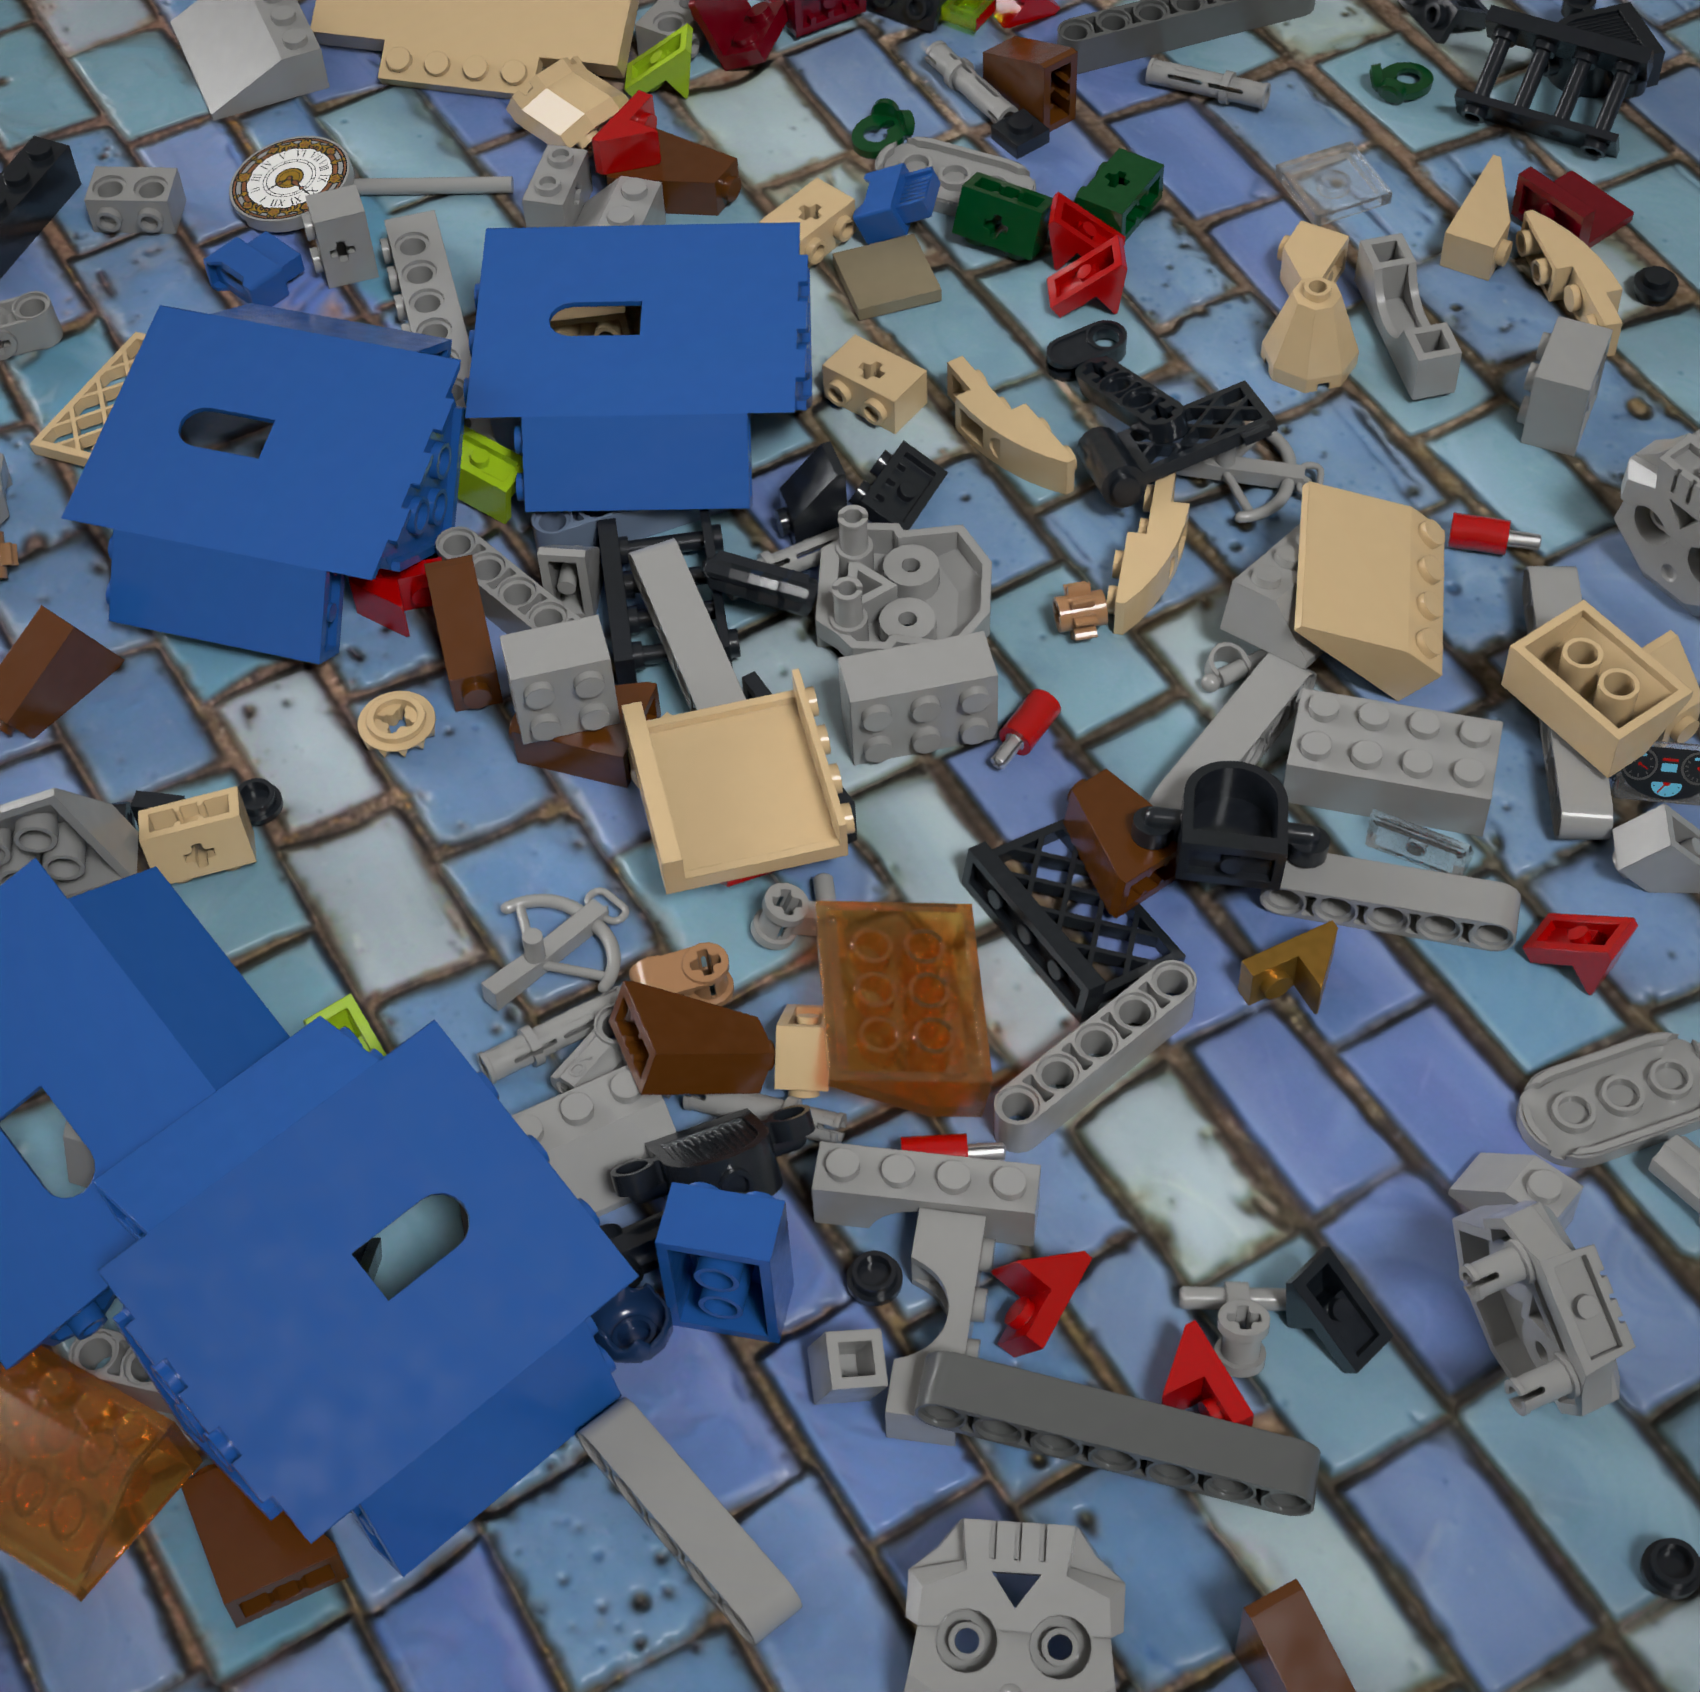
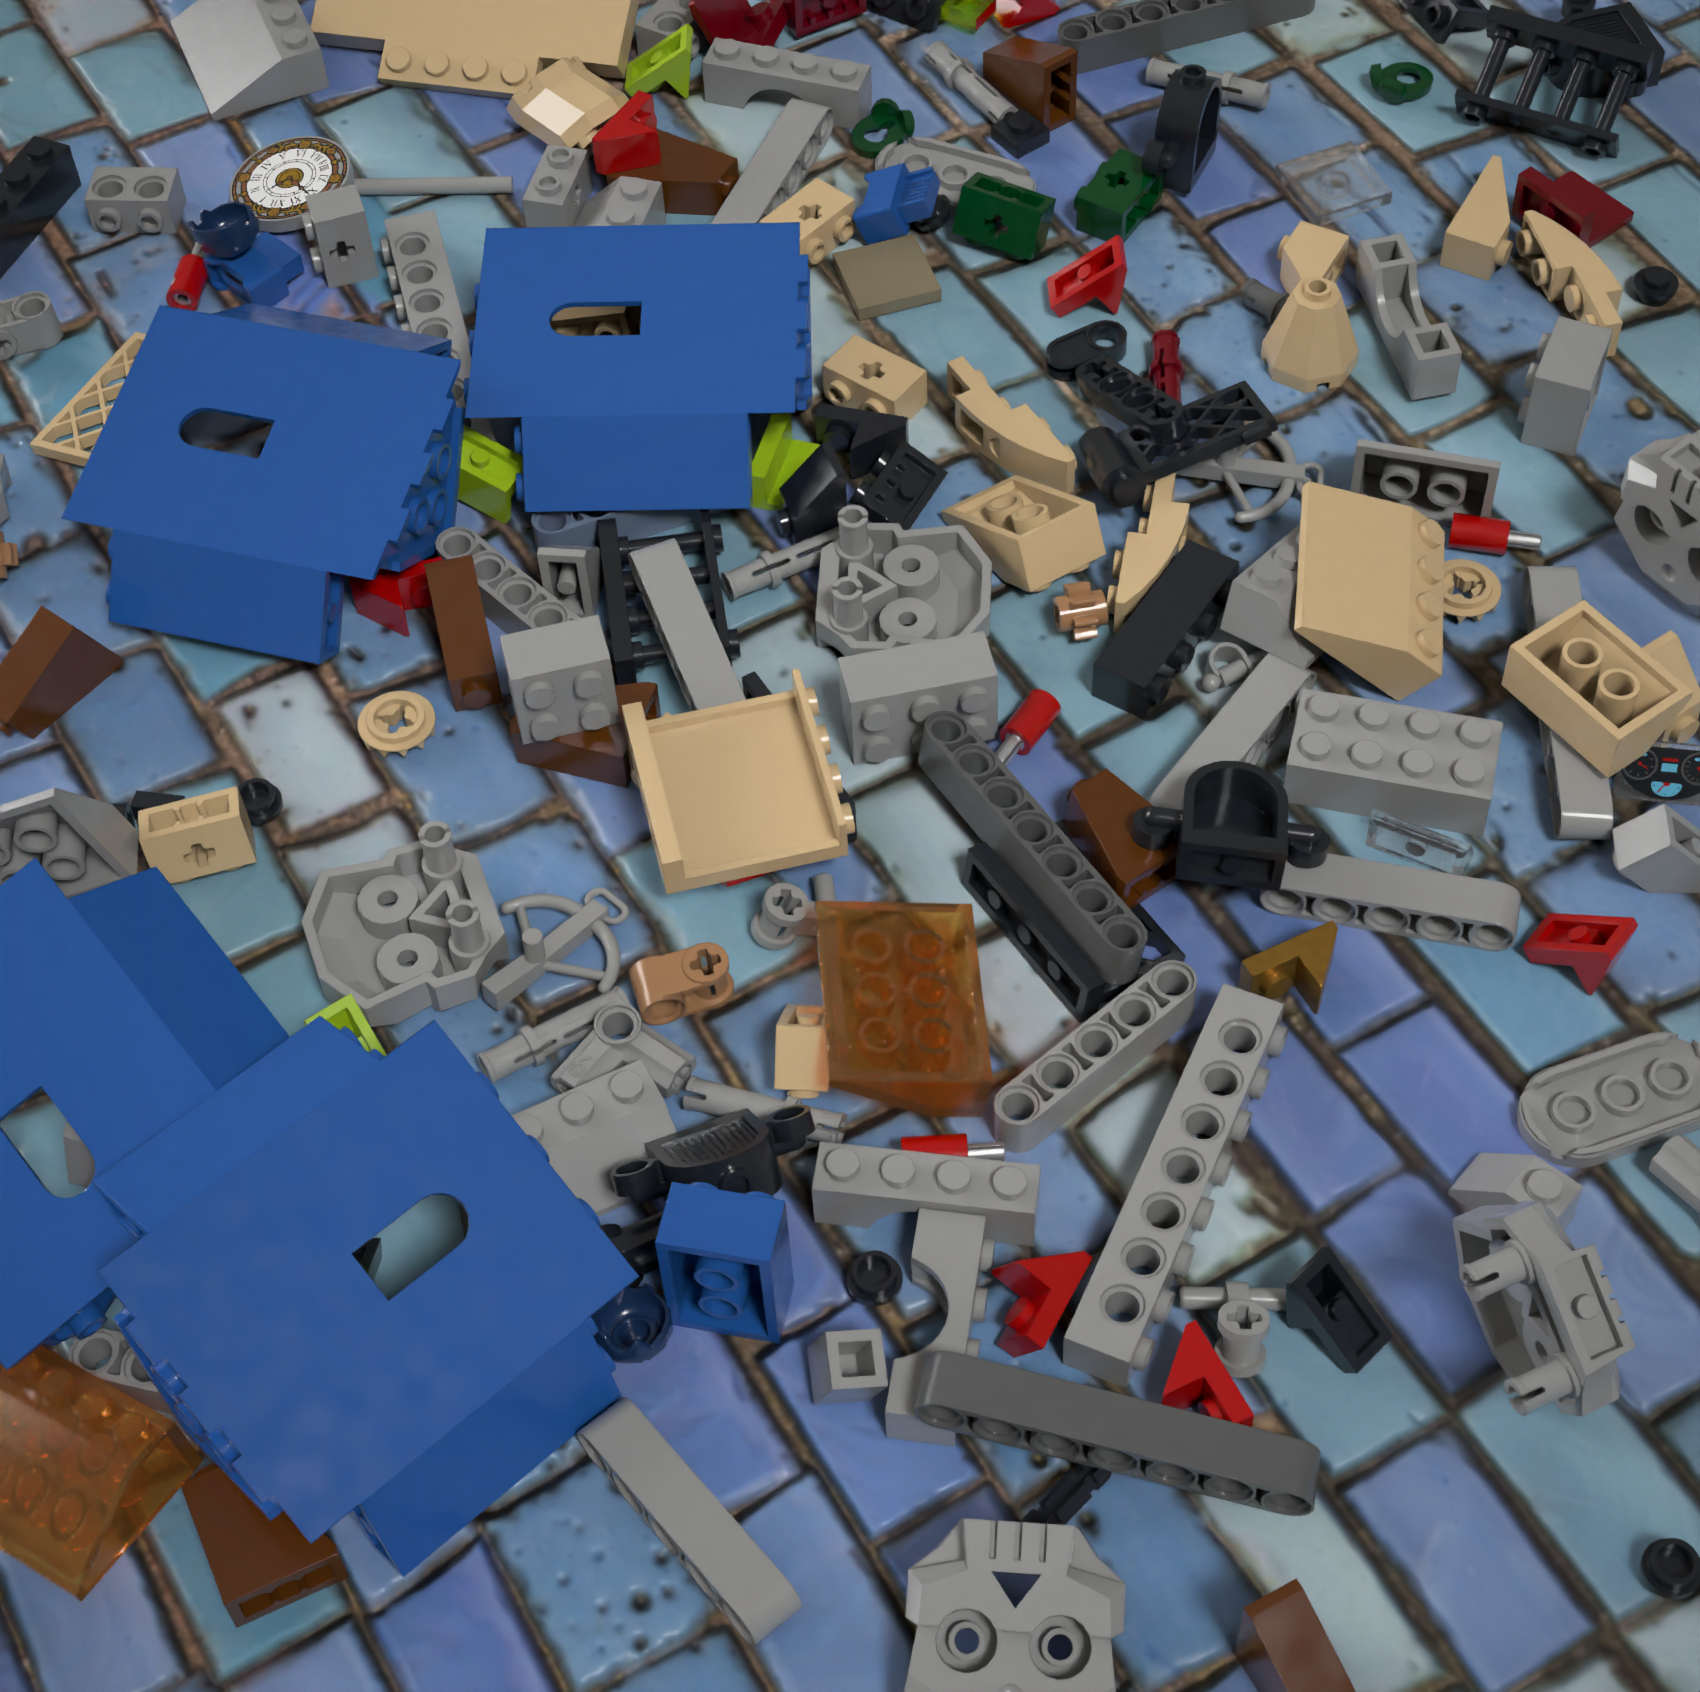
(188, 281): none -> red piece
(226, 229): none -> dark blue hair
(438, 920): none -> light grey brick
(689, 1044): reddish brown slope -> none
(741, 69): none -> light grey arch
(761, 582): black rock -> none
(776, 461): none -> lime panel
(779, 163): none -> light grey beam
(860, 433): none -> black slope
(939, 216): none -> black plate
(1030, 531): none -> tan slope
(1032, 847): none -> dark grey beam
(1068, 1495): none -> black axle
(1075, 230): red slope -> none
(1115, 1348): none -> light grey brick
(1164, 630): none -> black brick
(1167, 369): none -> dark red pin
(1185, 128): none -> black piece
(1263, 299): none -> dark grey pin
(1425, 479): none -> light grey slope
(1472, 578): none -> tan gear

